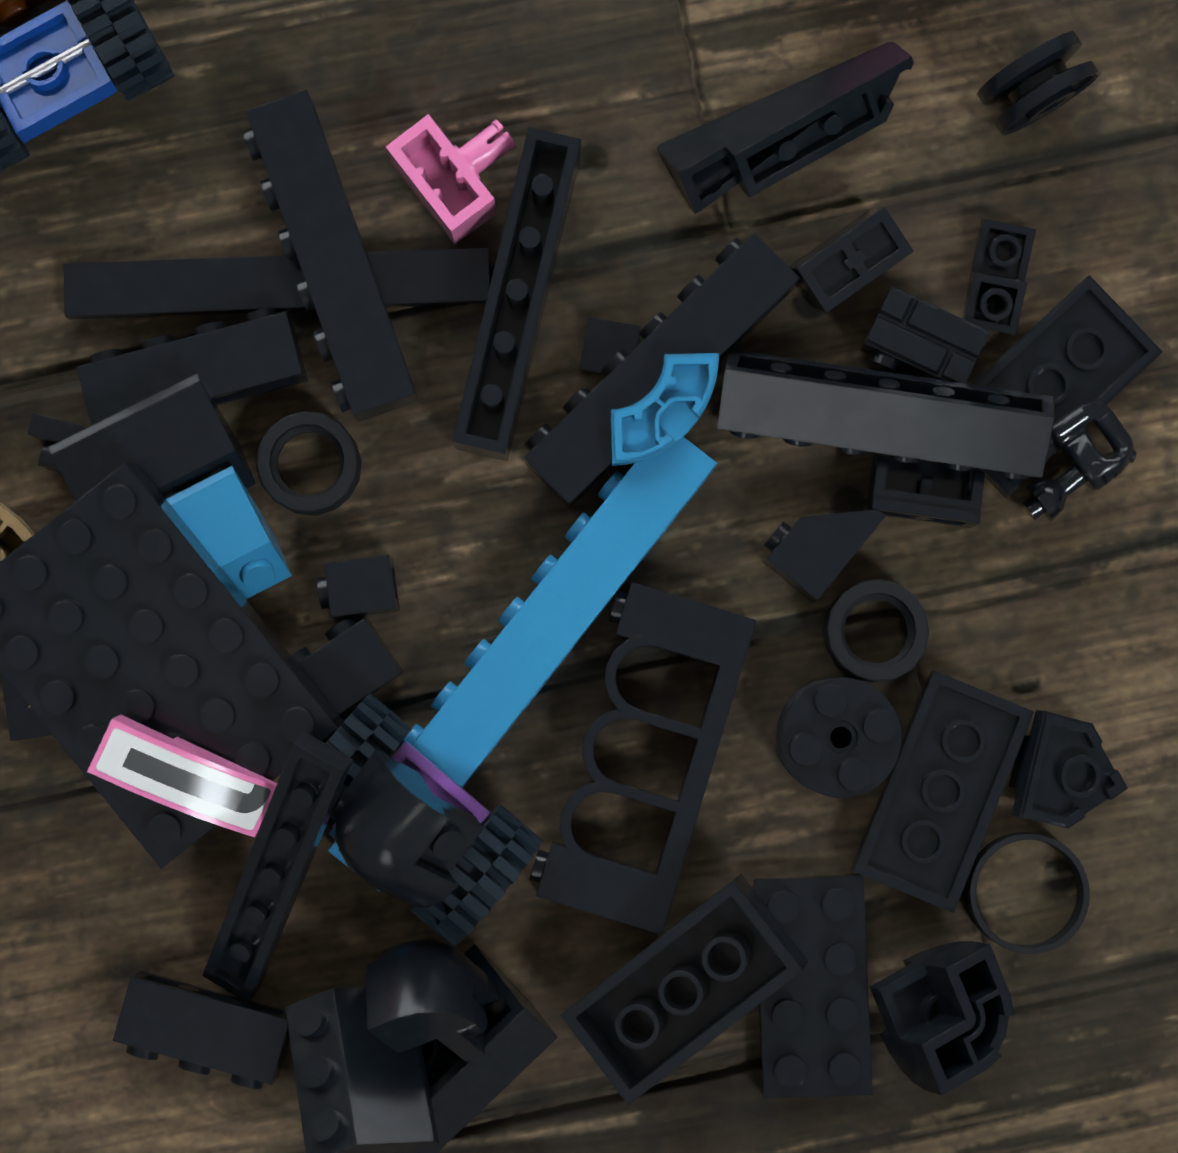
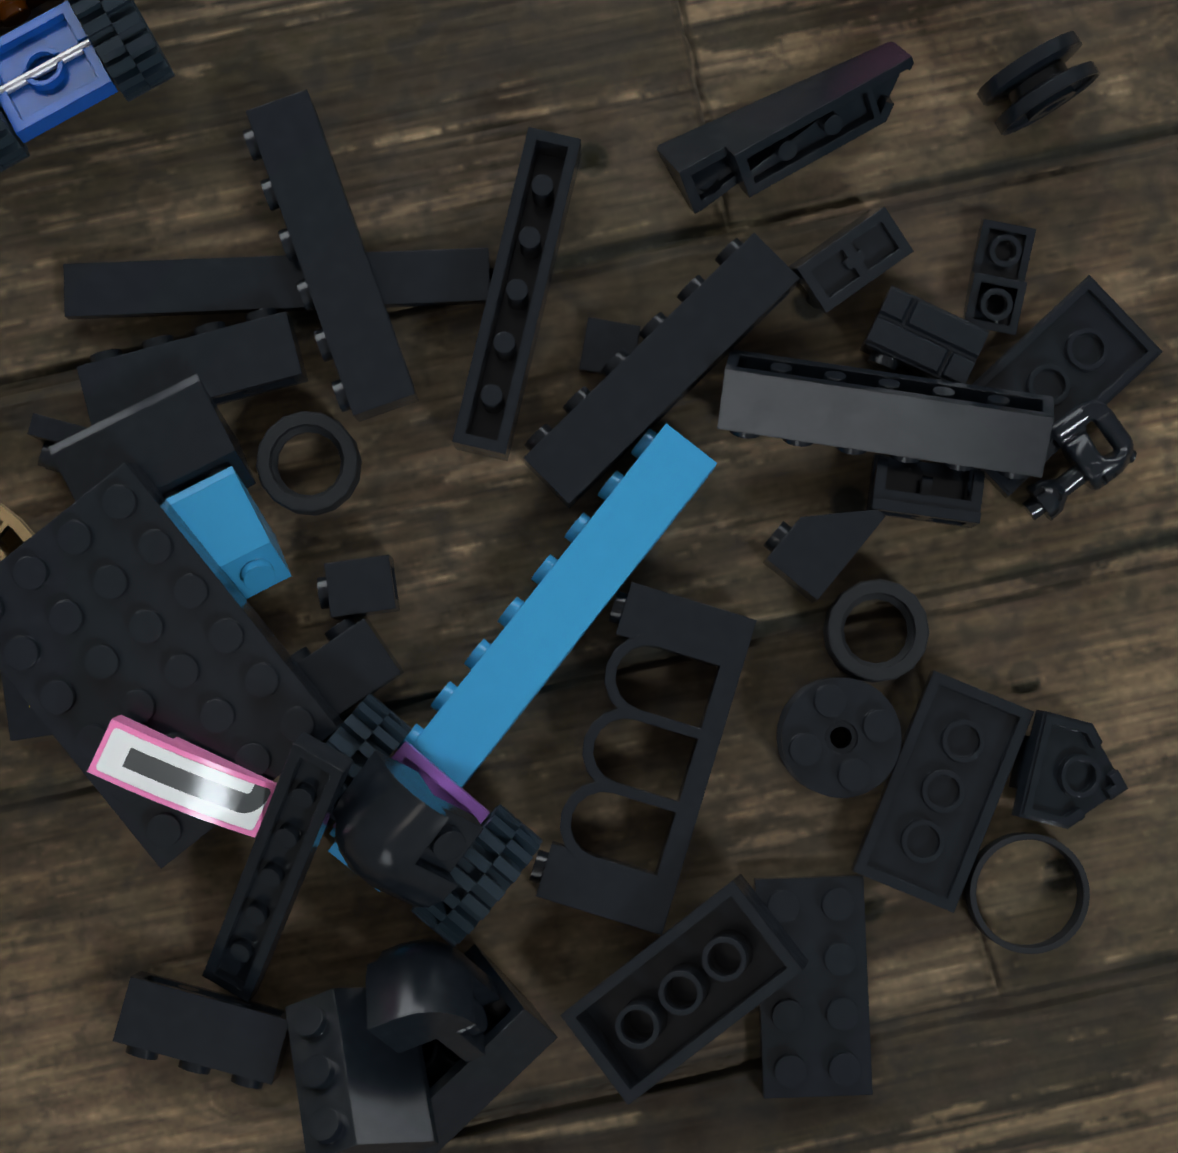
(448, 176): bright pink brick -> none
(665, 412): dark azure tile -> none
(945, 1014): black brick -> none

